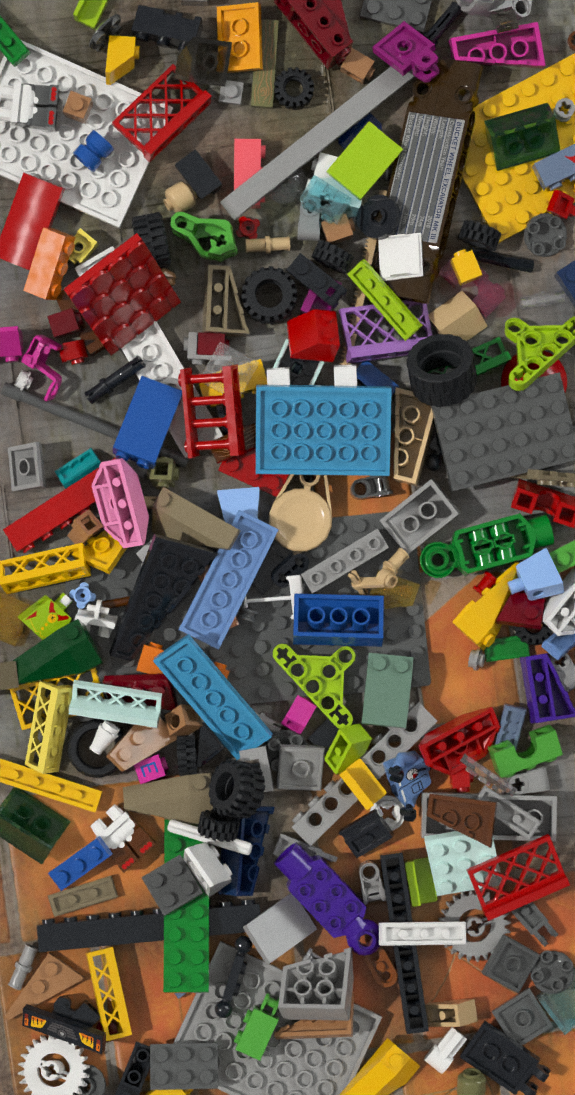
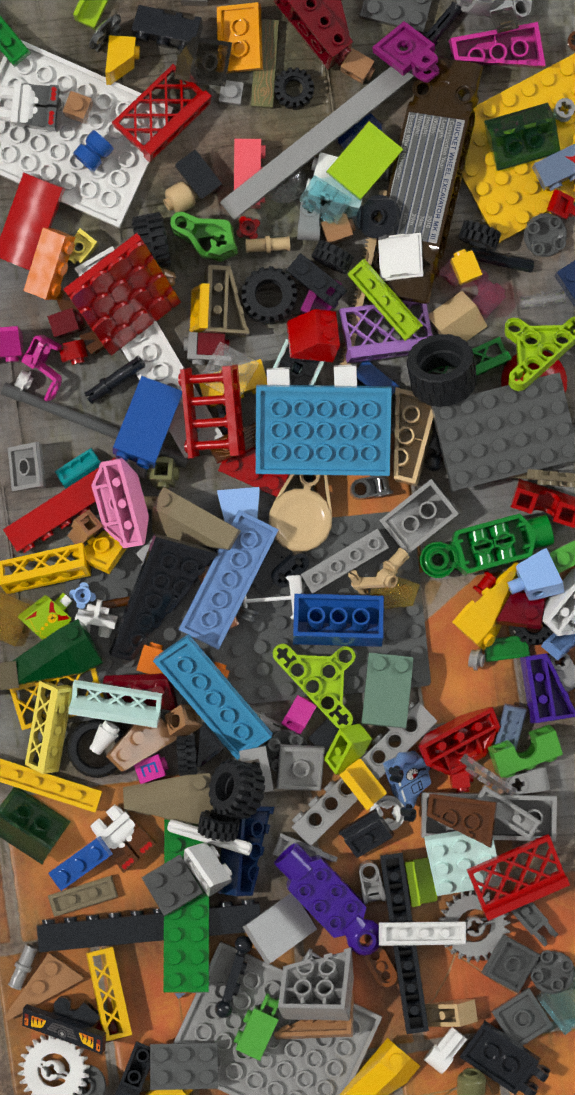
(199, 308): none -> yellow tile

